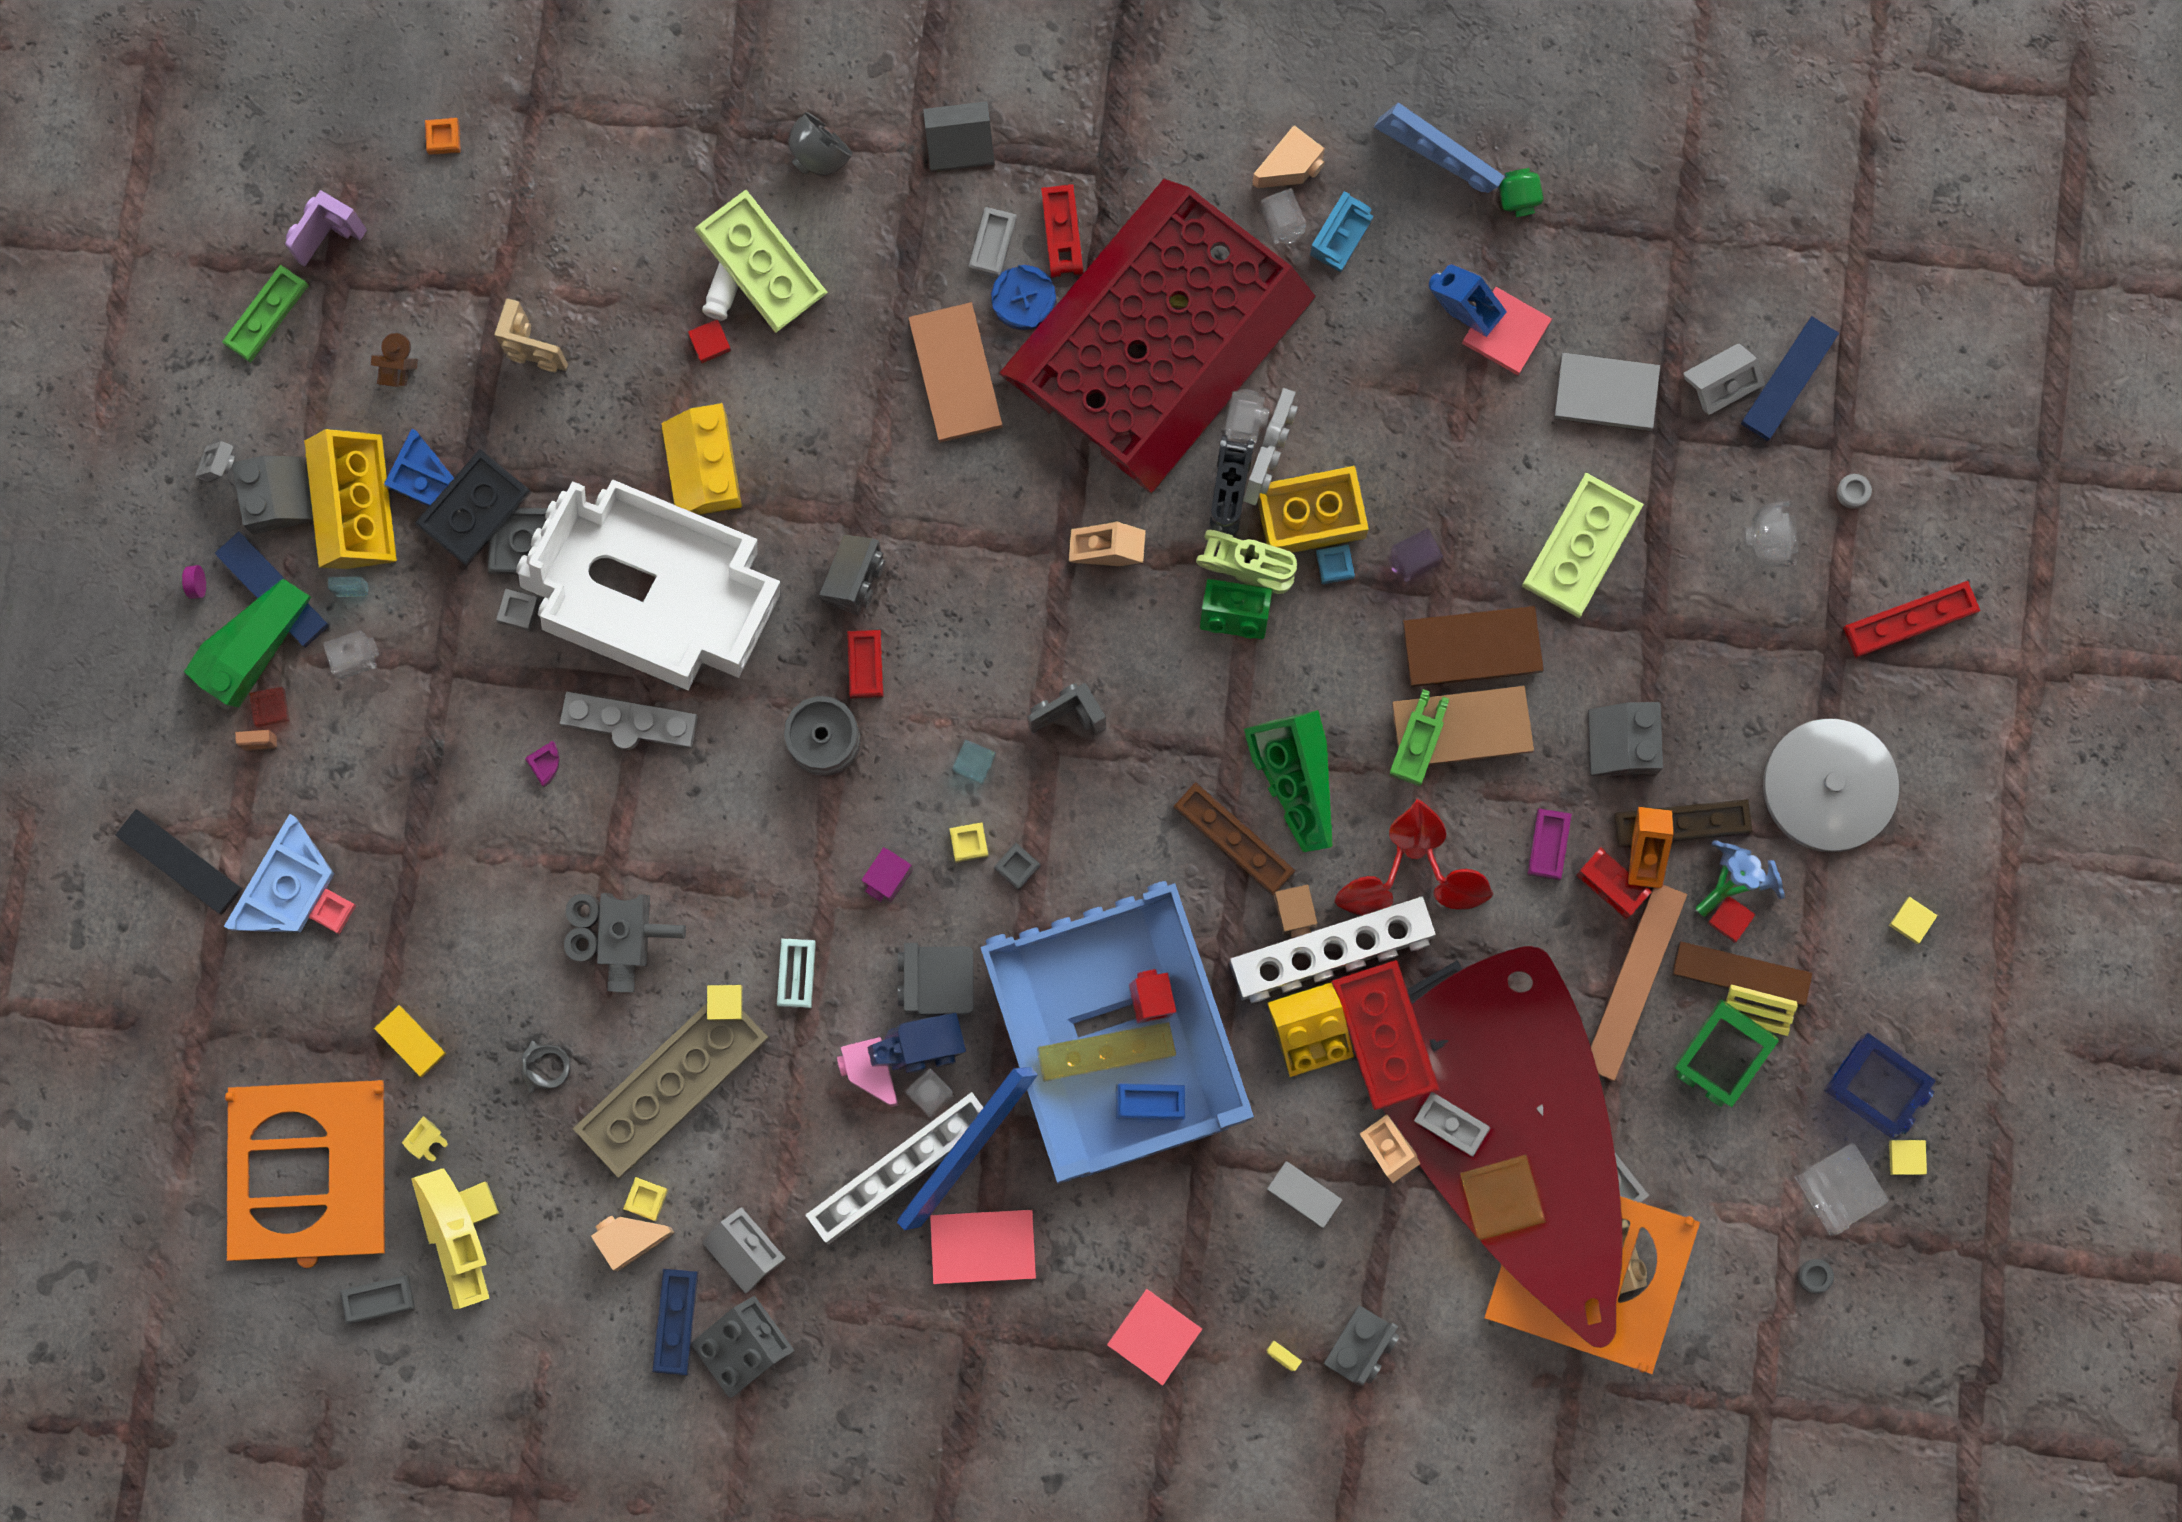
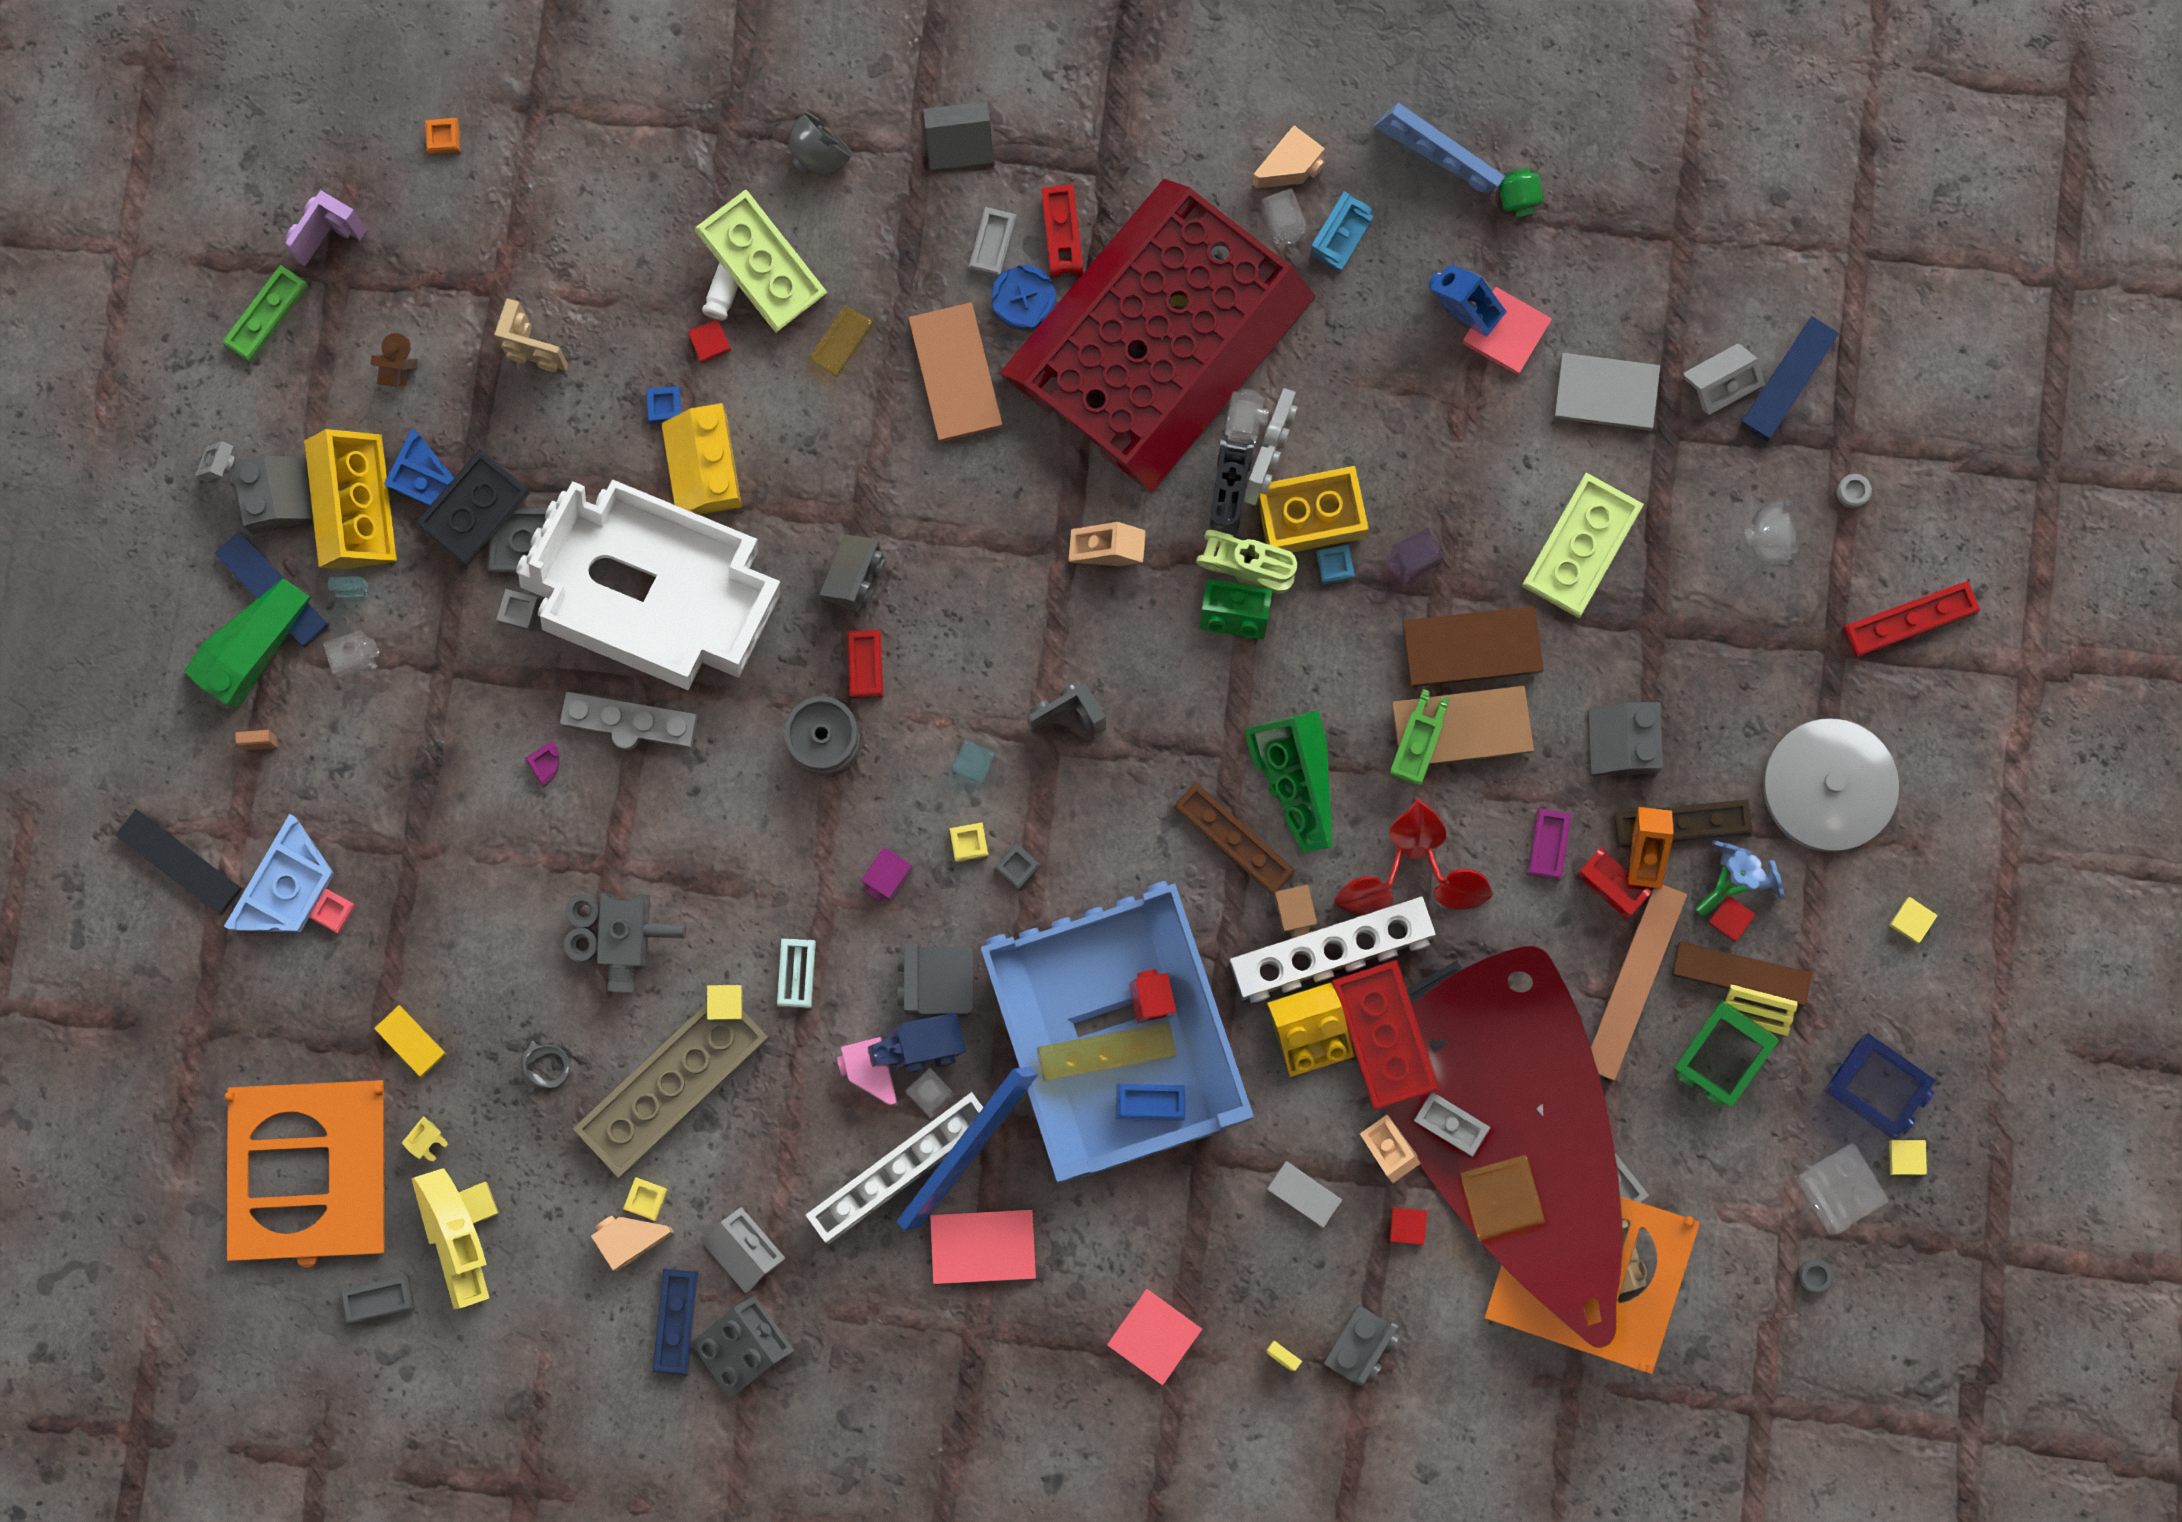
(194, 582): magenta tile -> none
(269, 706): clear red tile -> none
(663, 403): none -> blue tile
(841, 340): none -> clear yellow tile
(1408, 1226): none -> red tile

